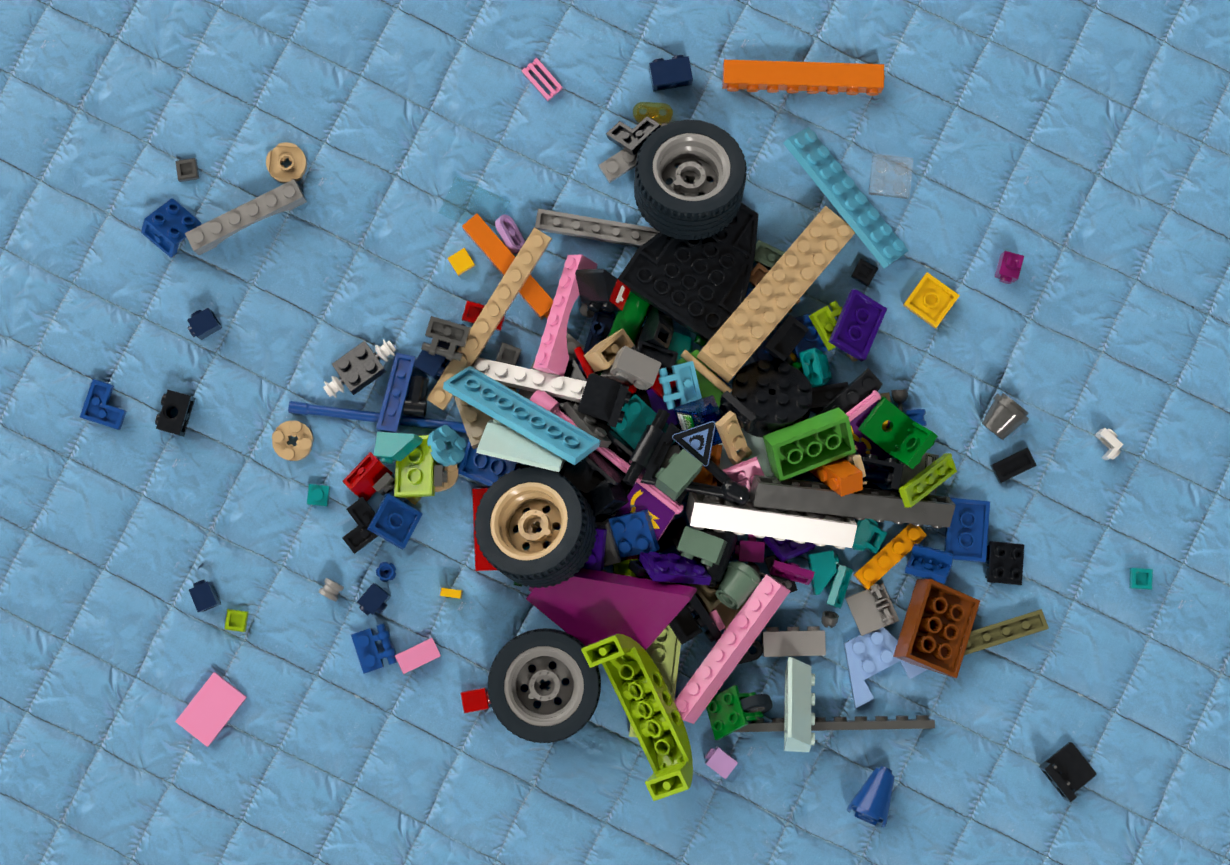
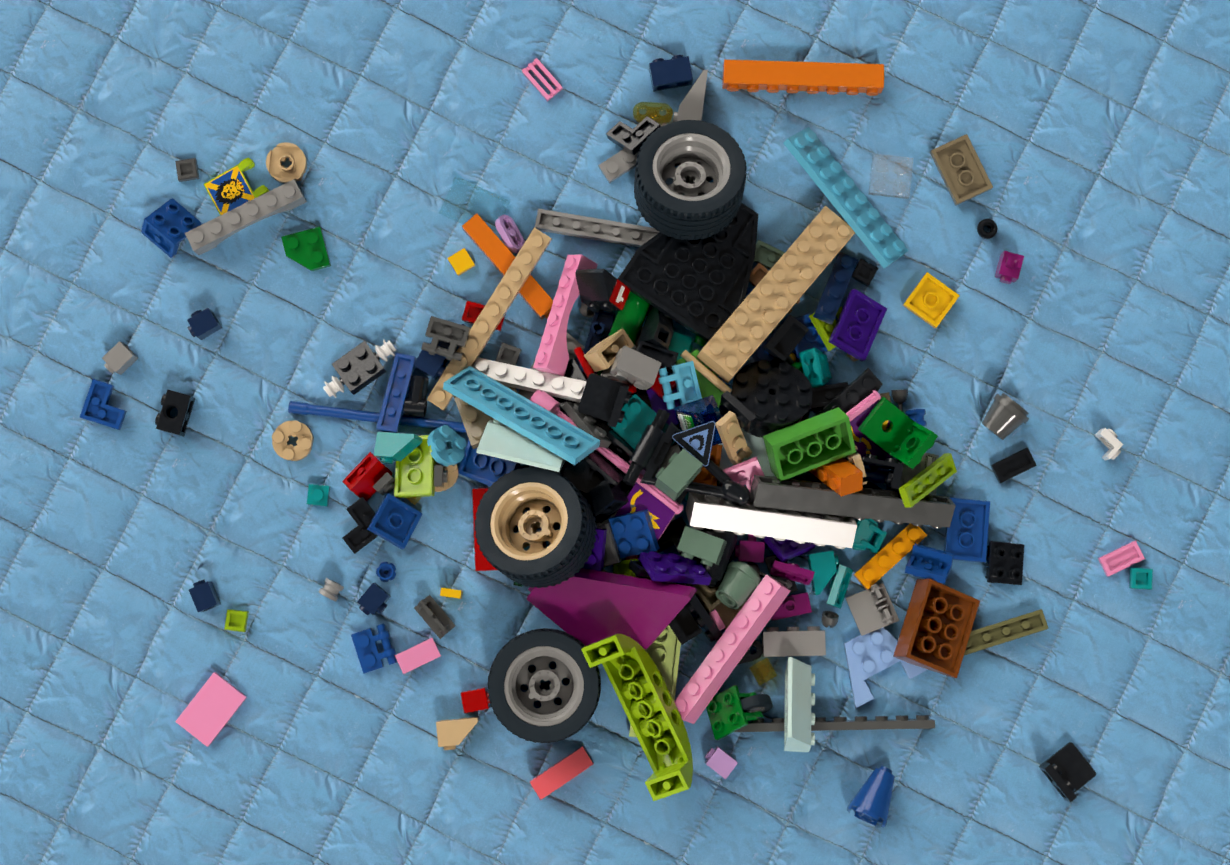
(119, 358): none -> light grey brick
(232, 188): none -> flag
(307, 249): none -> green plate
(434, 616): none -> dark grey hinge
(454, 731): none -> tan slope
(561, 773): none -> coral slope
(692, 105): none -> light grey slope
(763, 671): none -> clear yellow plate
(793, 606): none -> magenta plate
(835, 288): none -> dark blue plate
(961, 169): none -> dark tan plate
(991, 224): none -> black plate
(1121, 558): none -> bright pink tile

